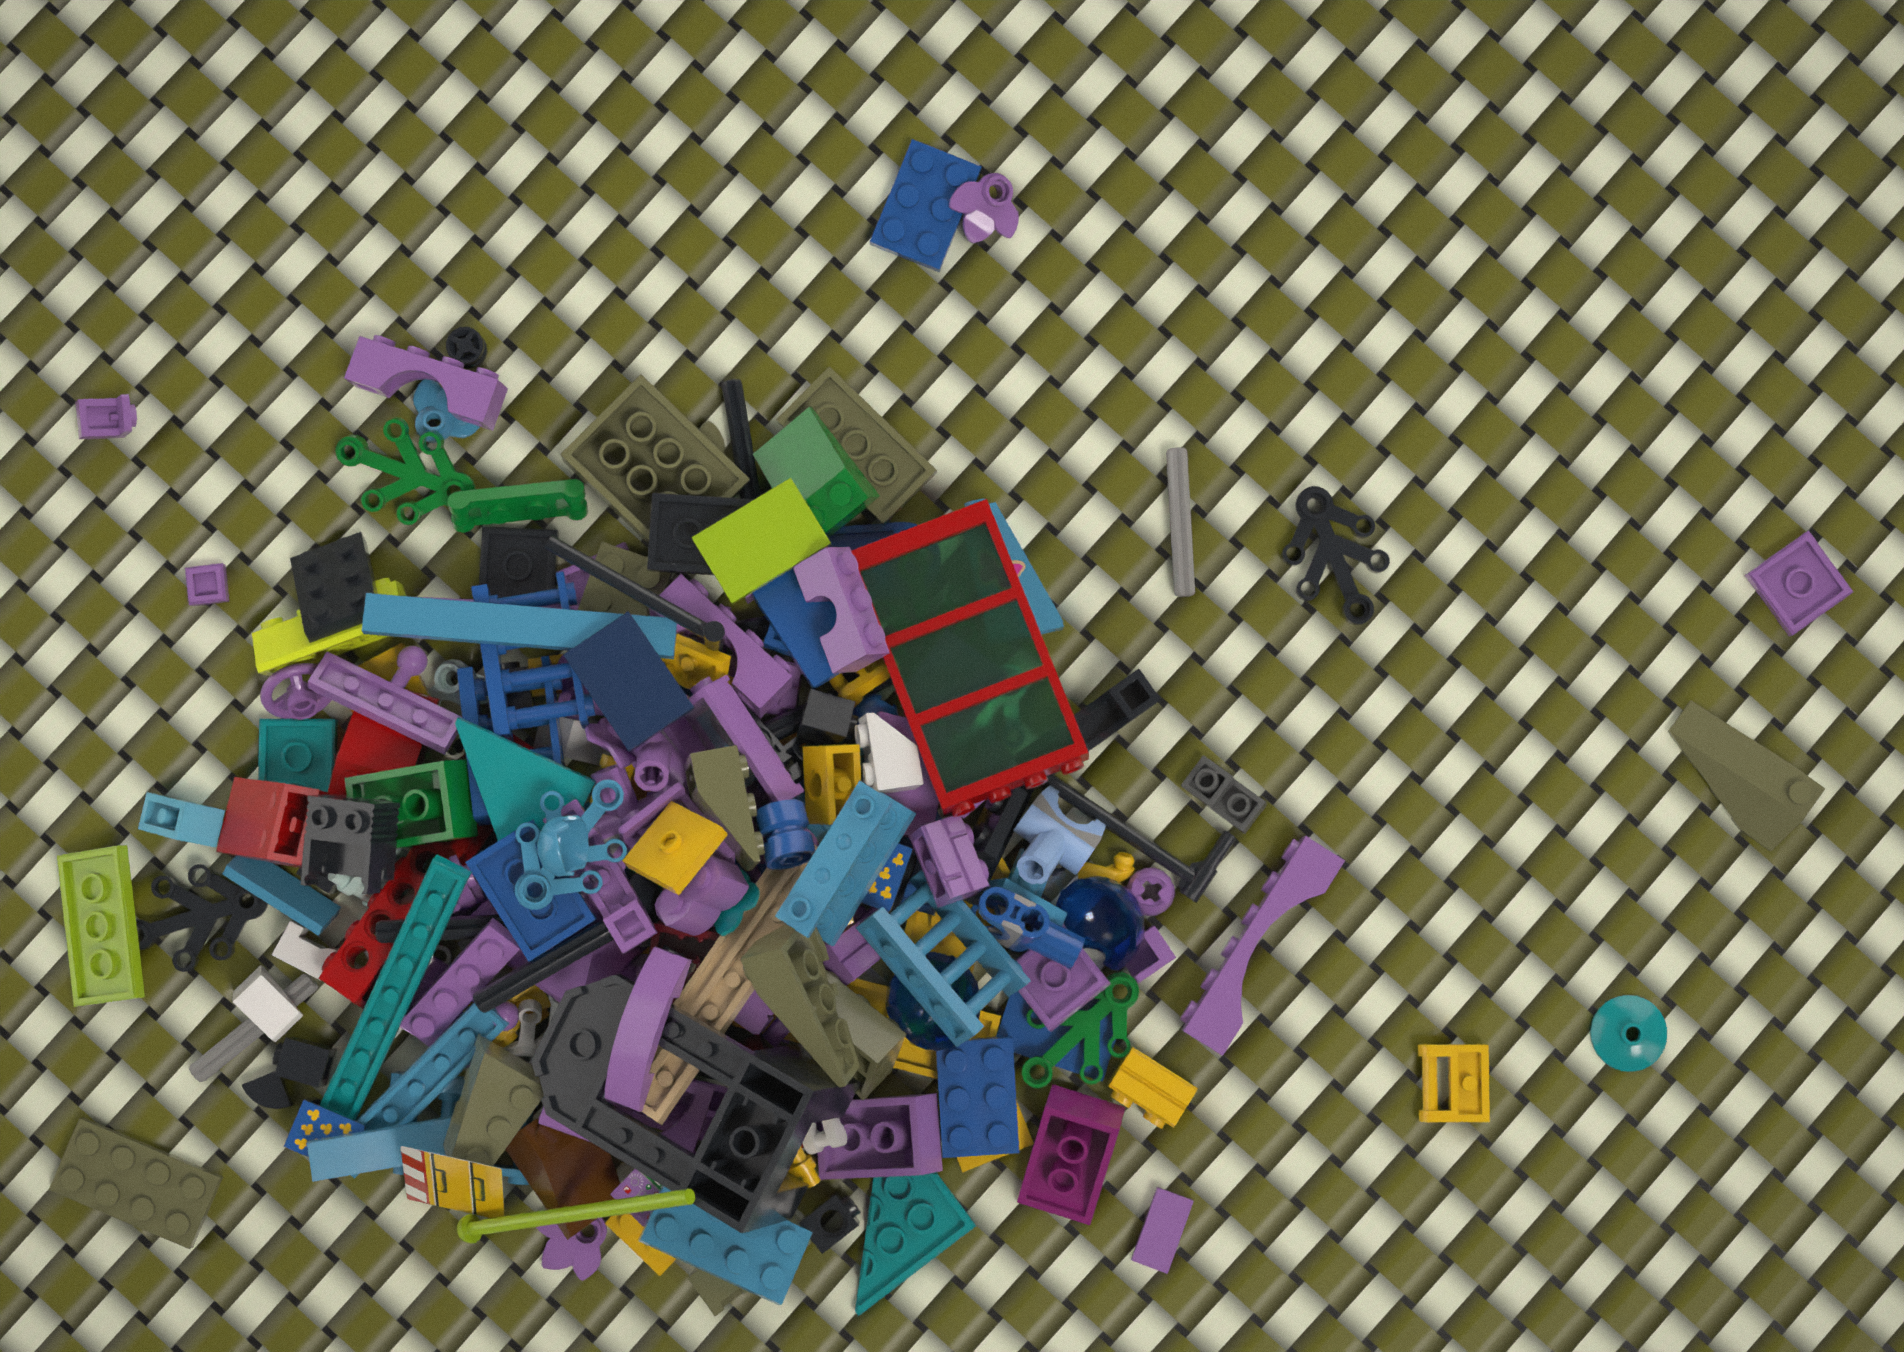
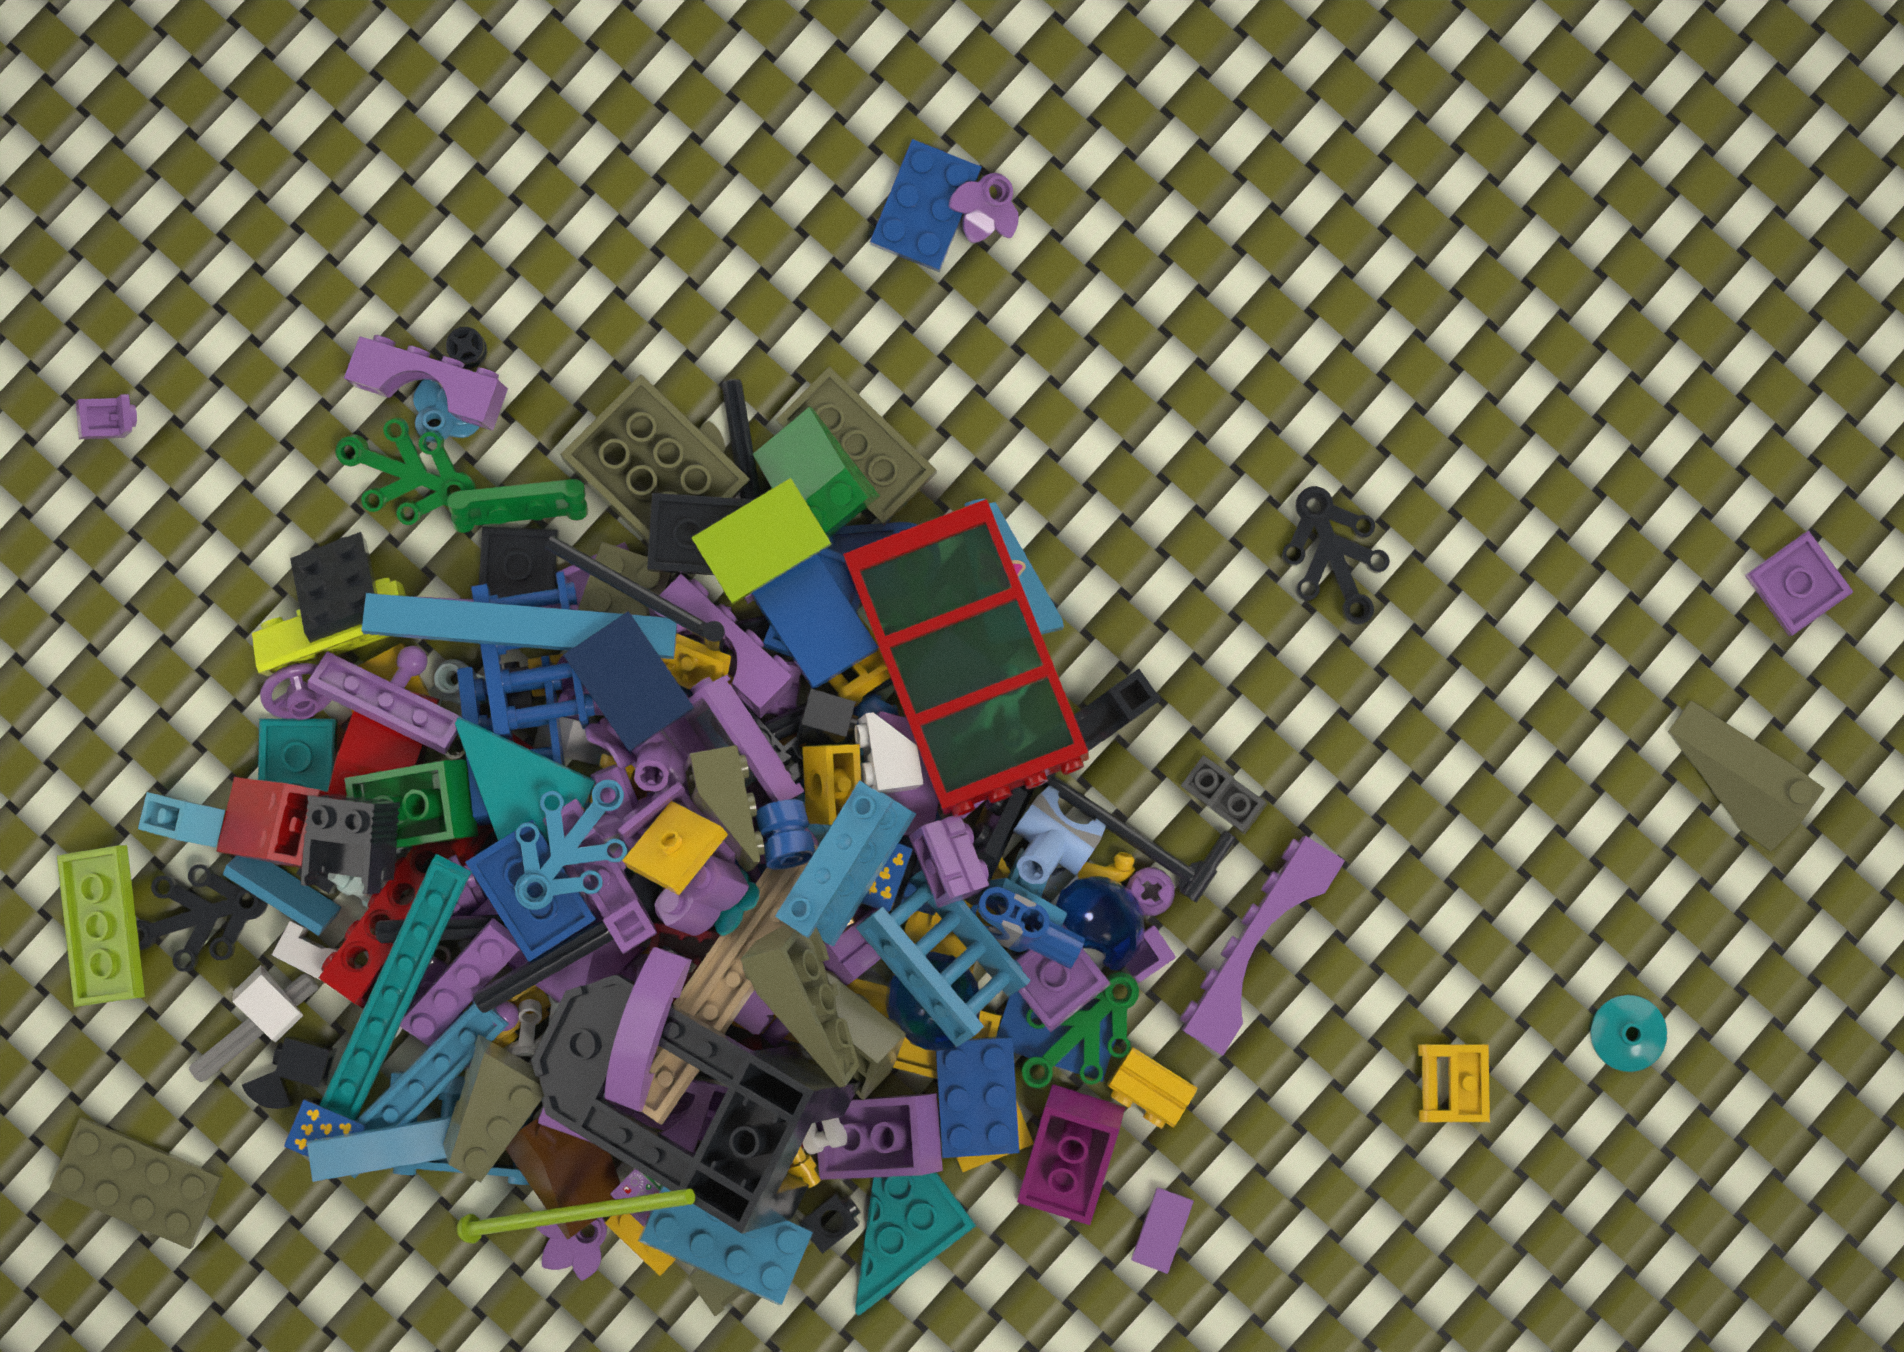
(207, 584): medium lavender tile -> none
(453, 1183): yellow sticker -> none
(563, 845): dark azure hair -> none
(856, 634): medium lavender arch -> none
(1180, 522): light grey axle -> none

